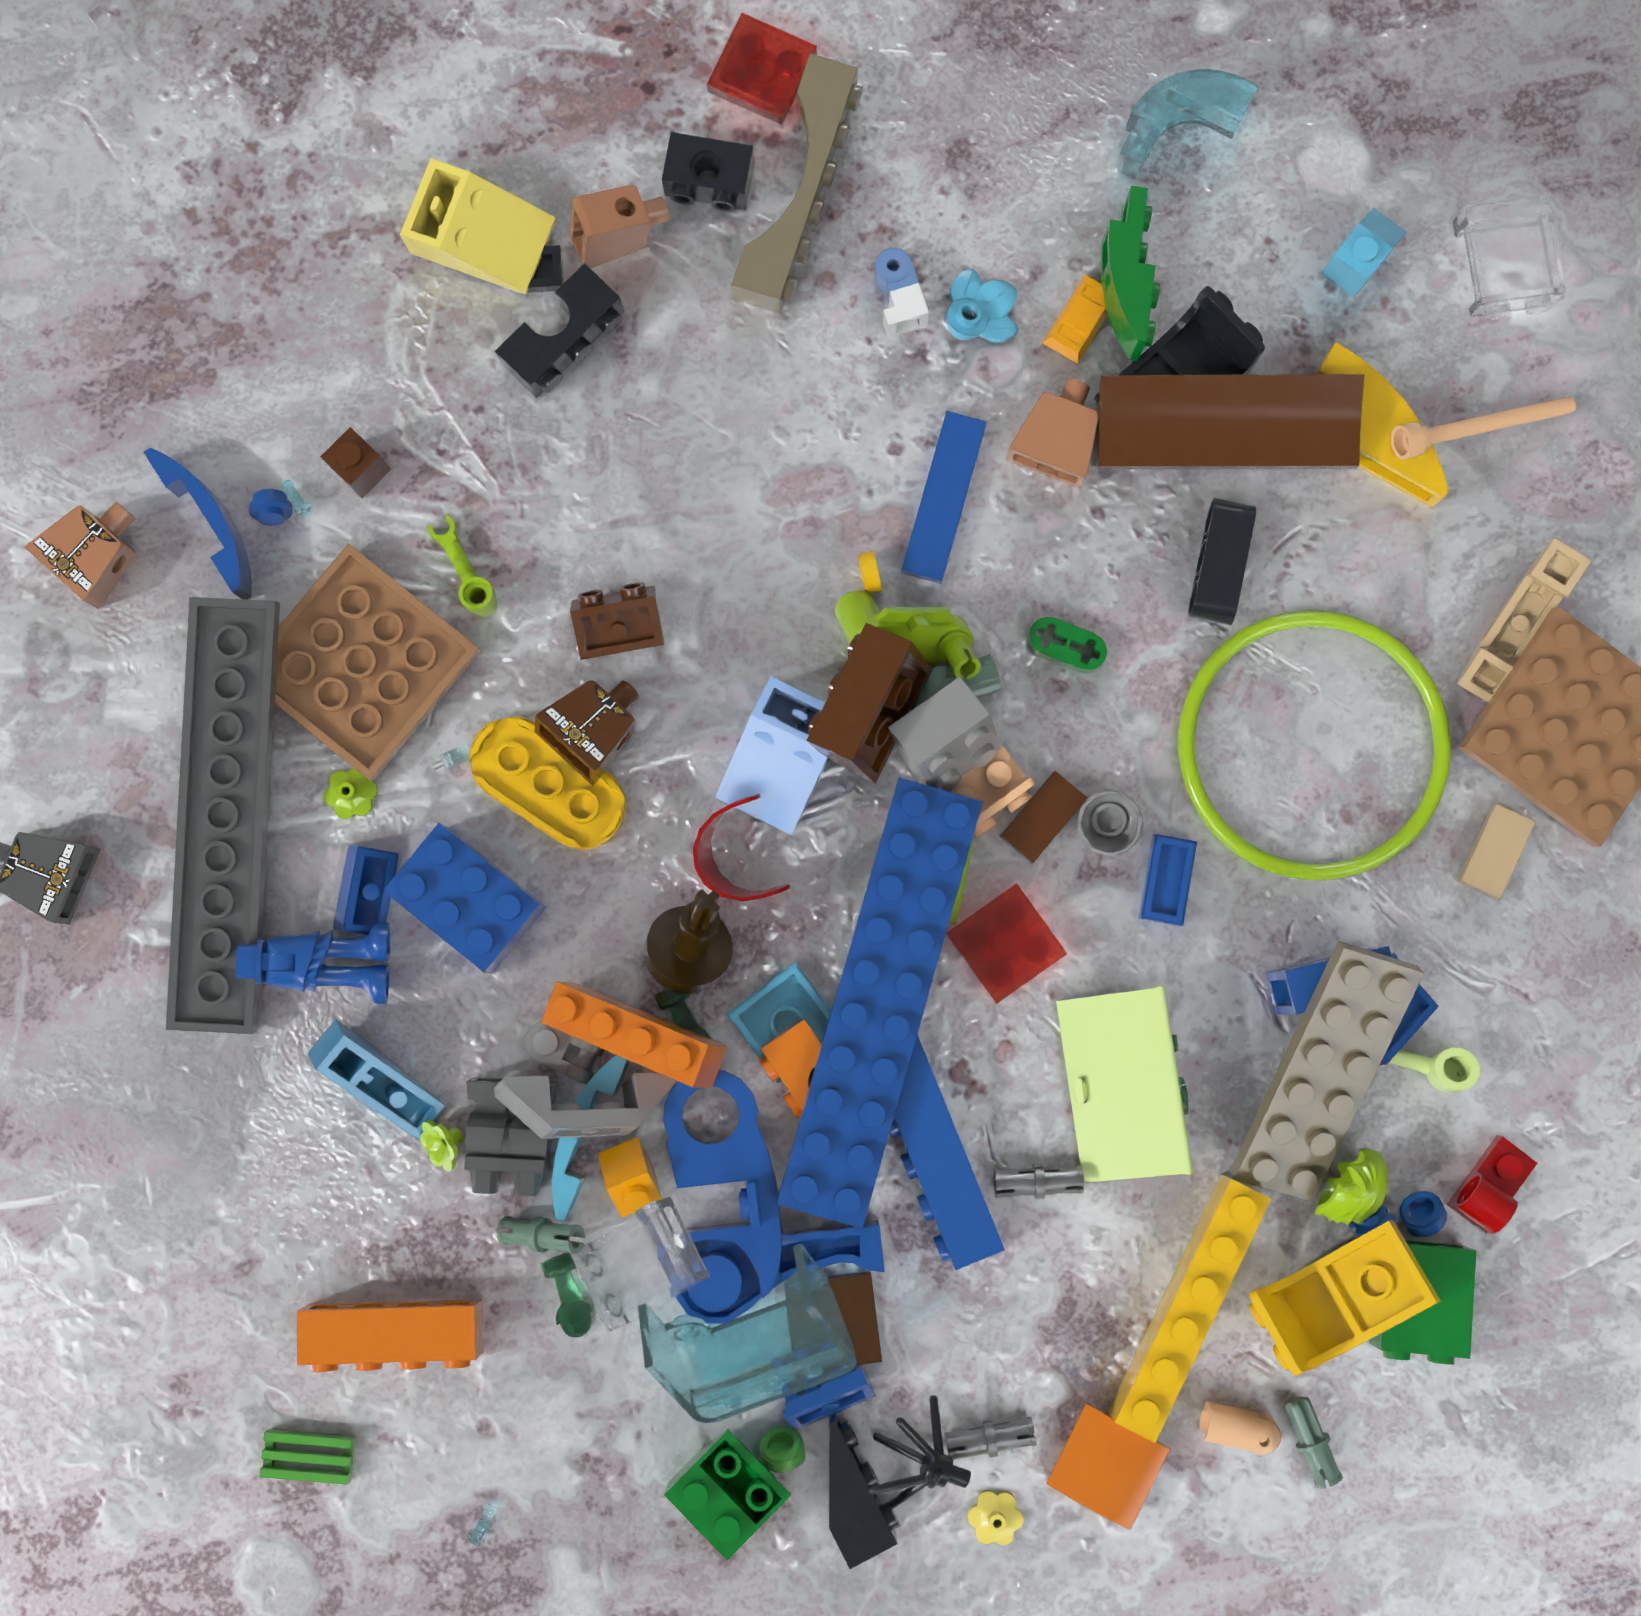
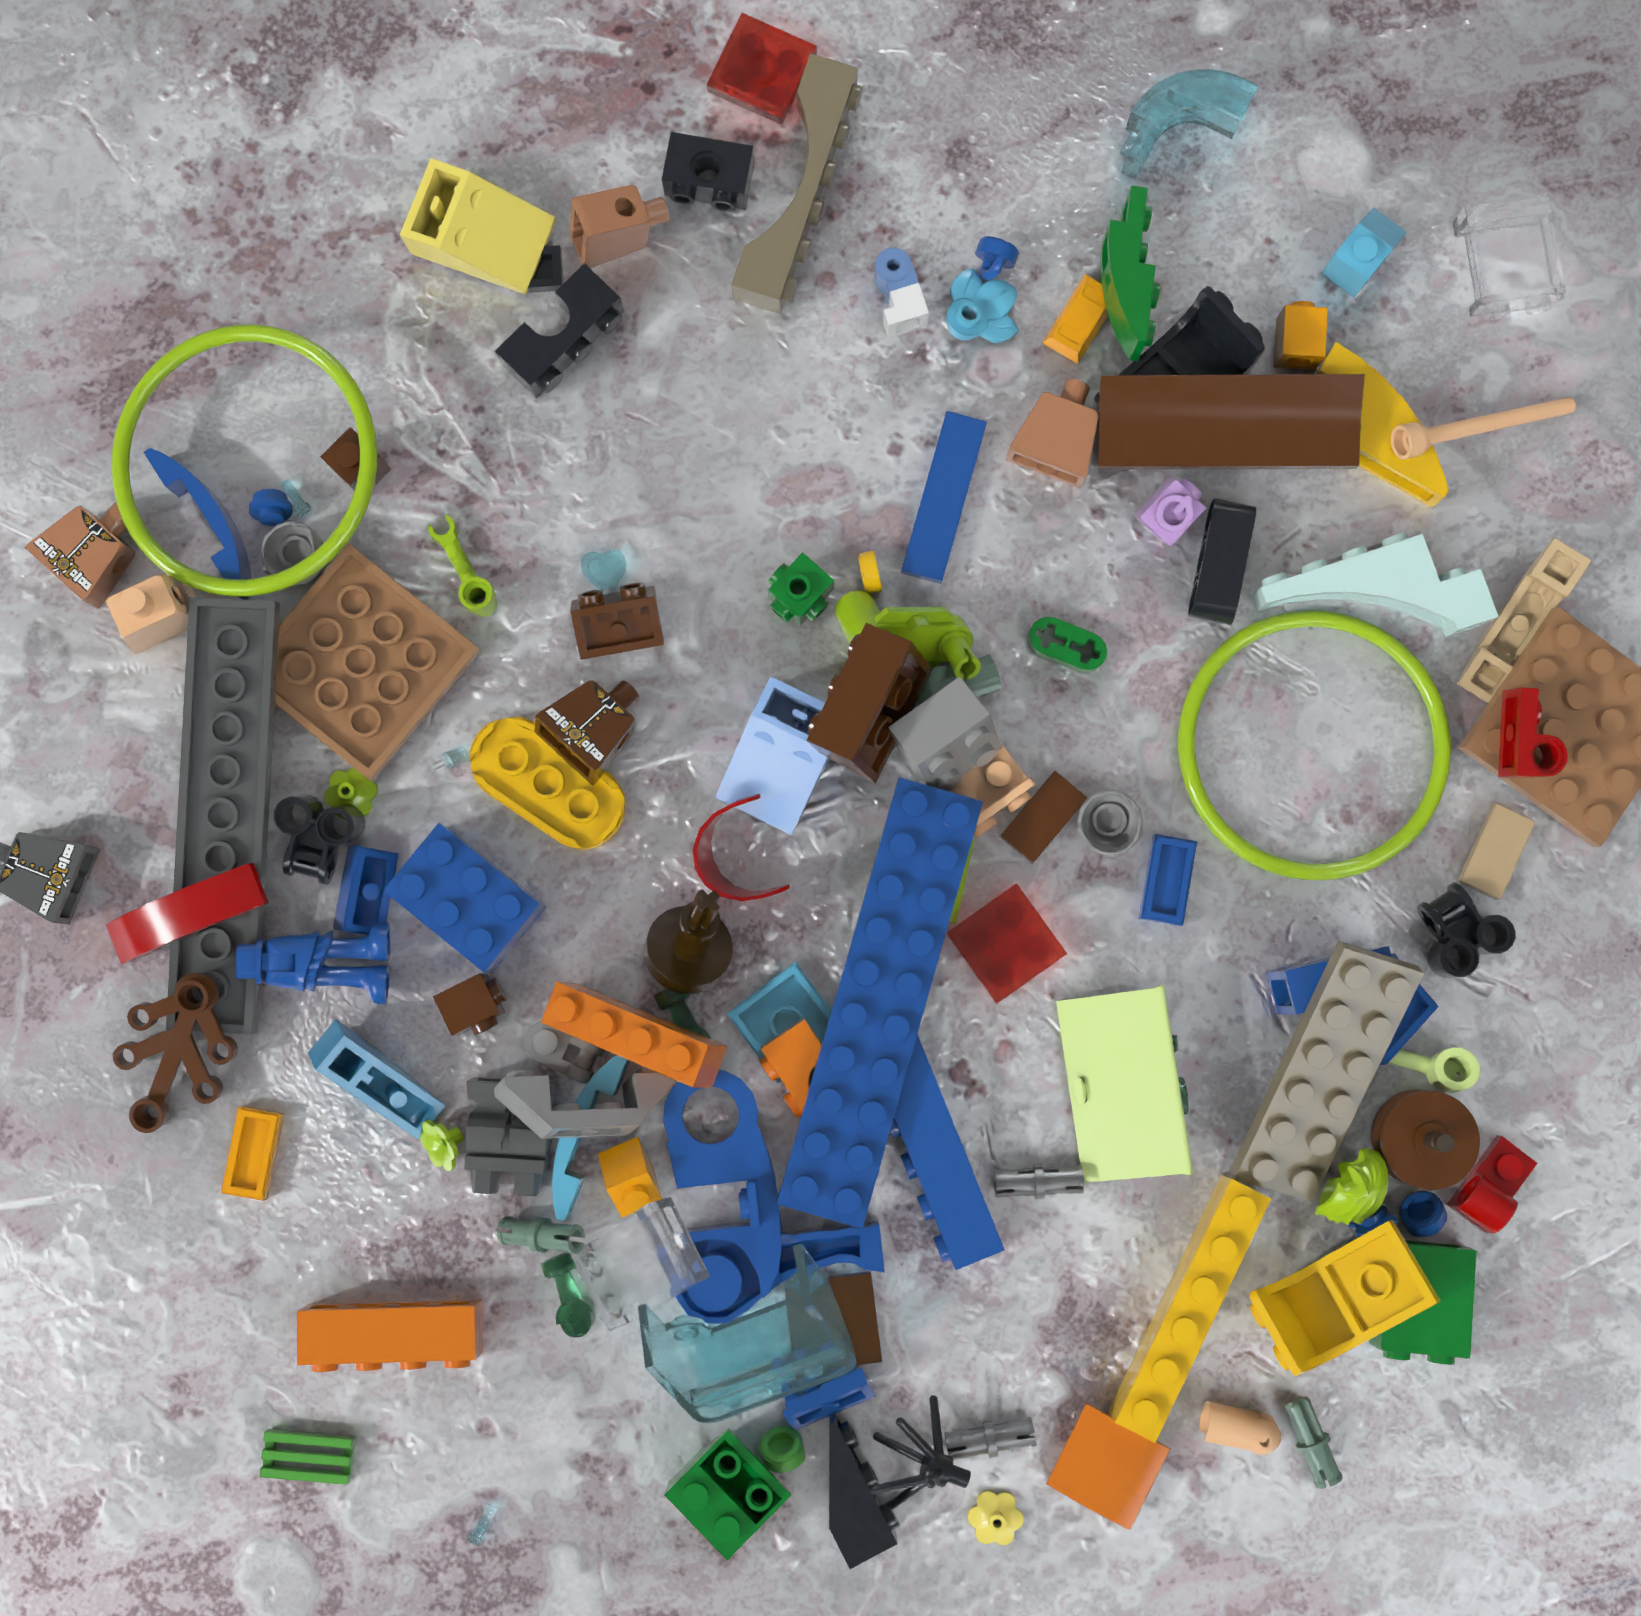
(133, 410): none -> lime piece
(151, 612): none -> light nougat torso
(177, 1047): none -> reddish brown plant
(186, 912): none -> red slope
(252, 1153): none -> light orange tile
(288, 545): none -> light grey hair
(315, 843): none -> black piece
(472, 1005): none -> reddish brown brick
(605, 569): none -> clear light blue piece
(803, 576): none -> green brick
(995, 255): none -> blue tile
(1171, 509): none -> lavender brick
(1300, 336): none -> light orange brick
(1392, 577): none -> light aqua arch
(1426, 1138): none -> reddish brown wheel
(1461, 929): none -> black piece
(1518, 738): none -> red plate

